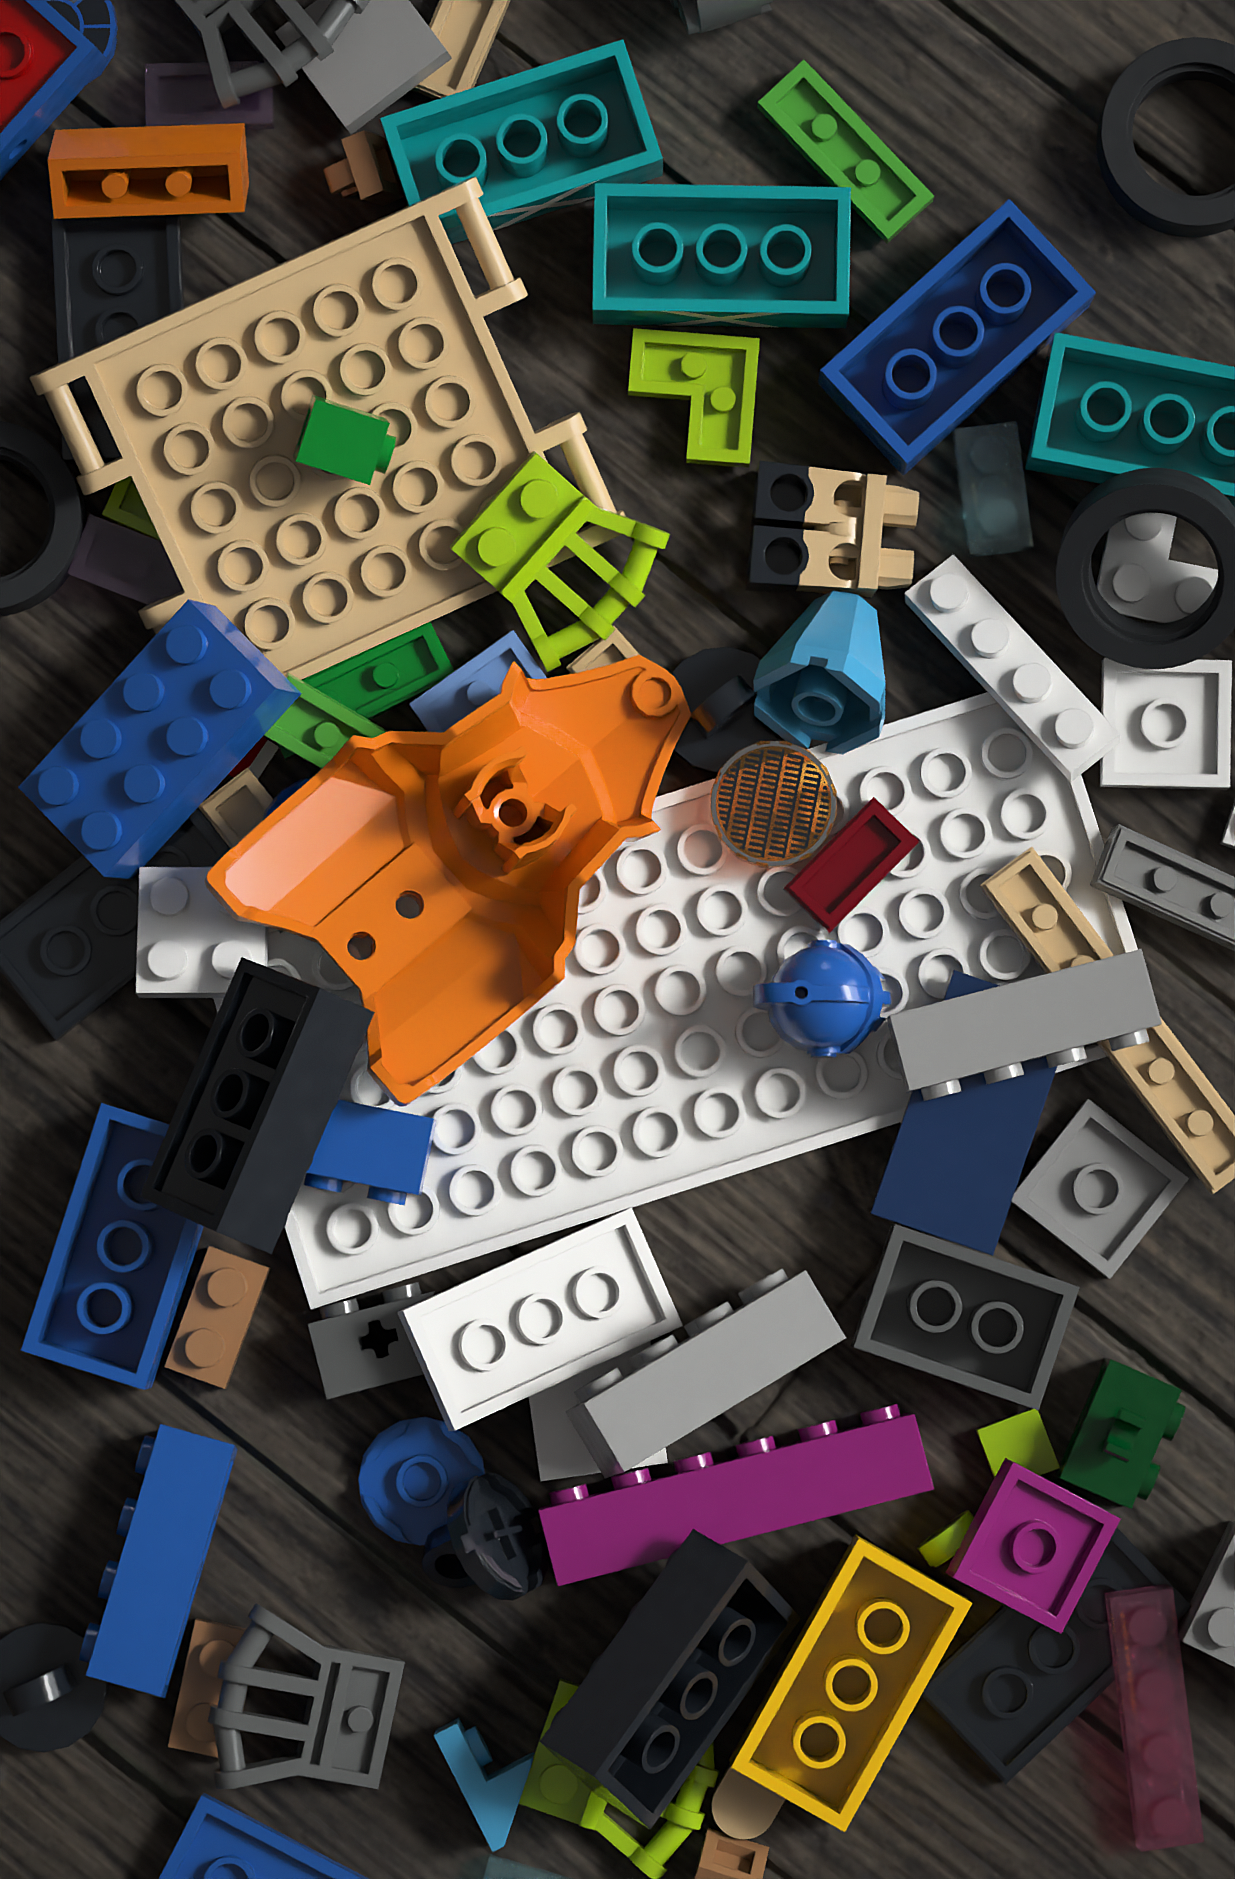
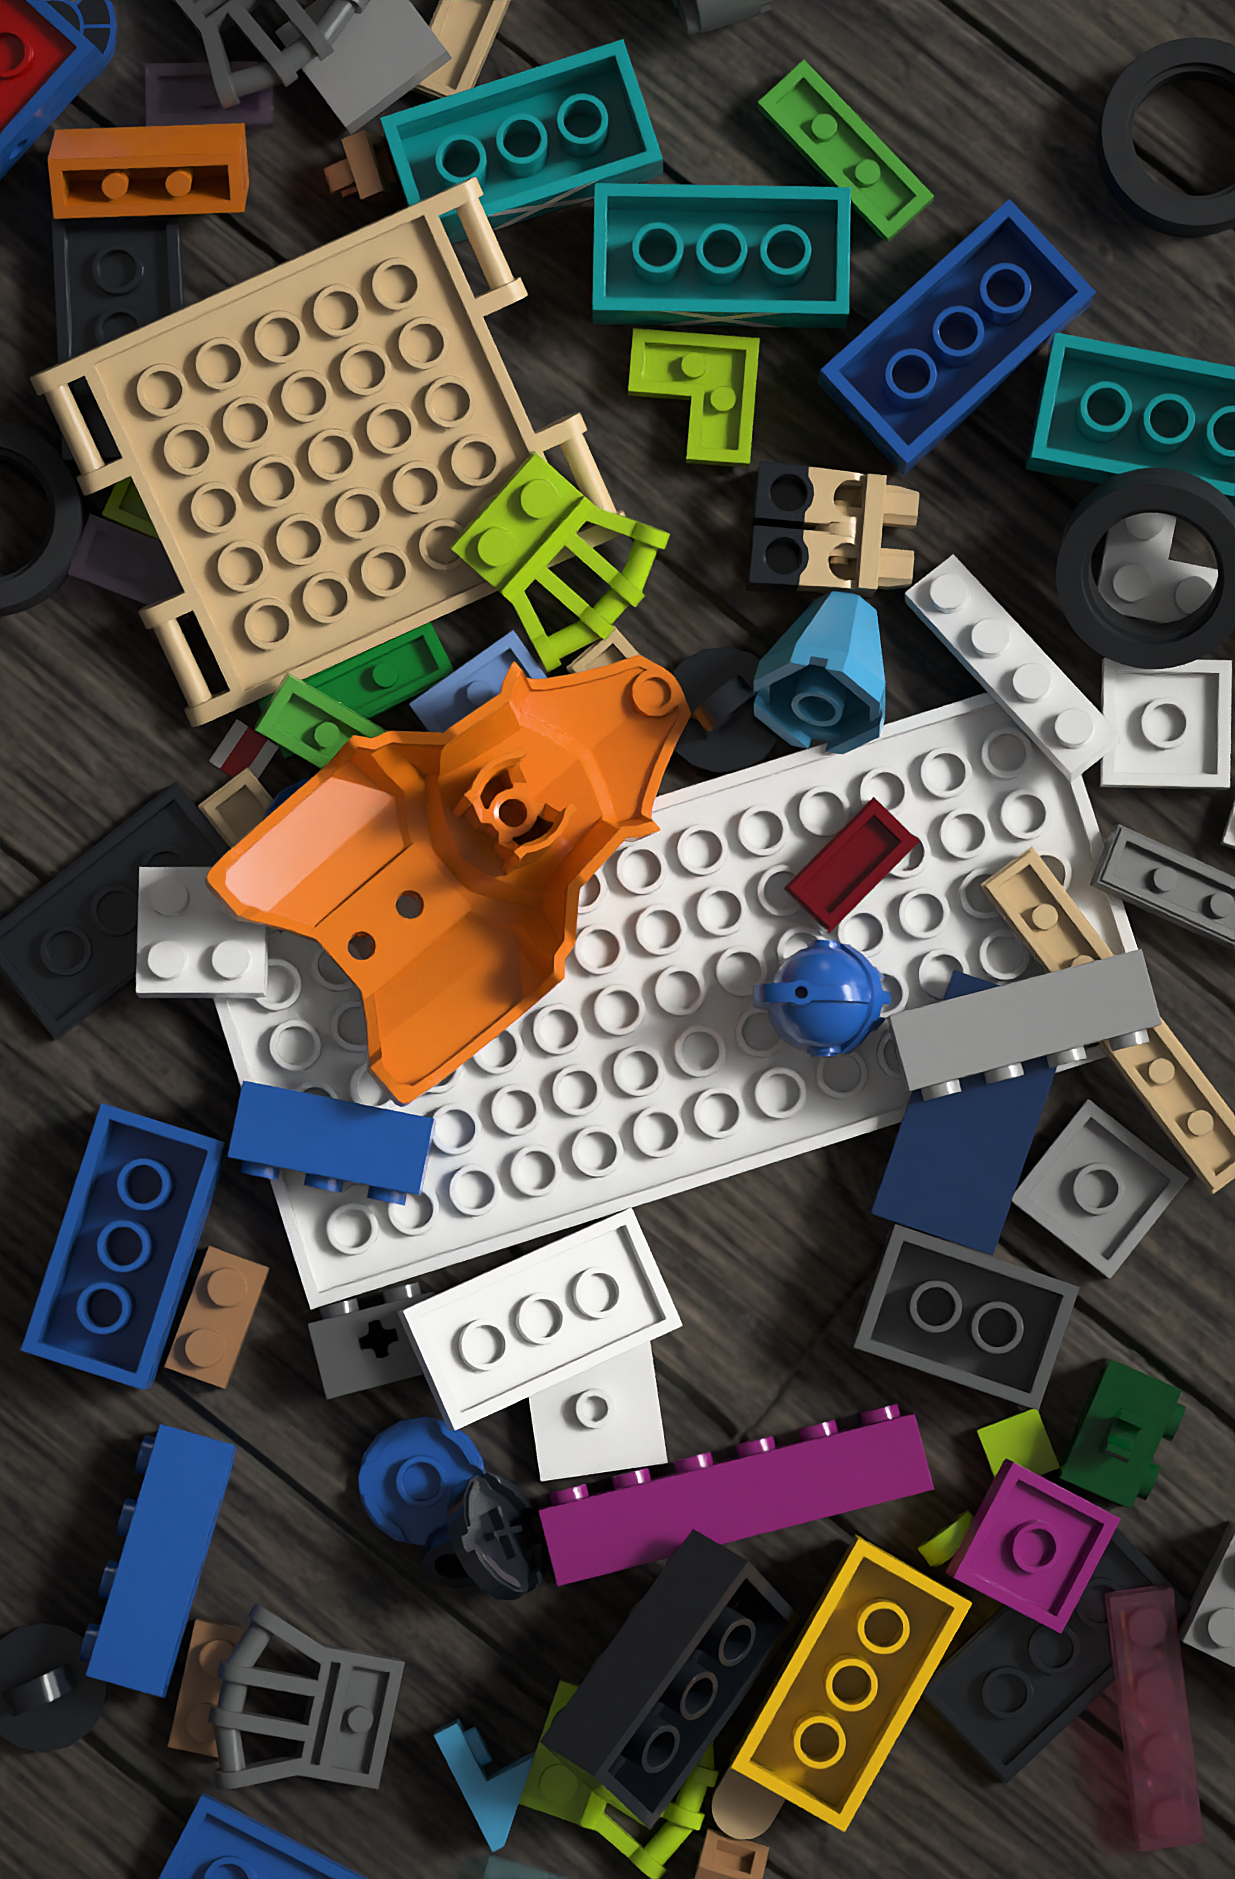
(159, 740): blue brick -> none
(256, 1105): black slope -> none
(344, 441): green brick -> none
(704, 1375): light grey brick -> none
(773, 804): tile -> none
(992, 489): clear light blue plate -> none

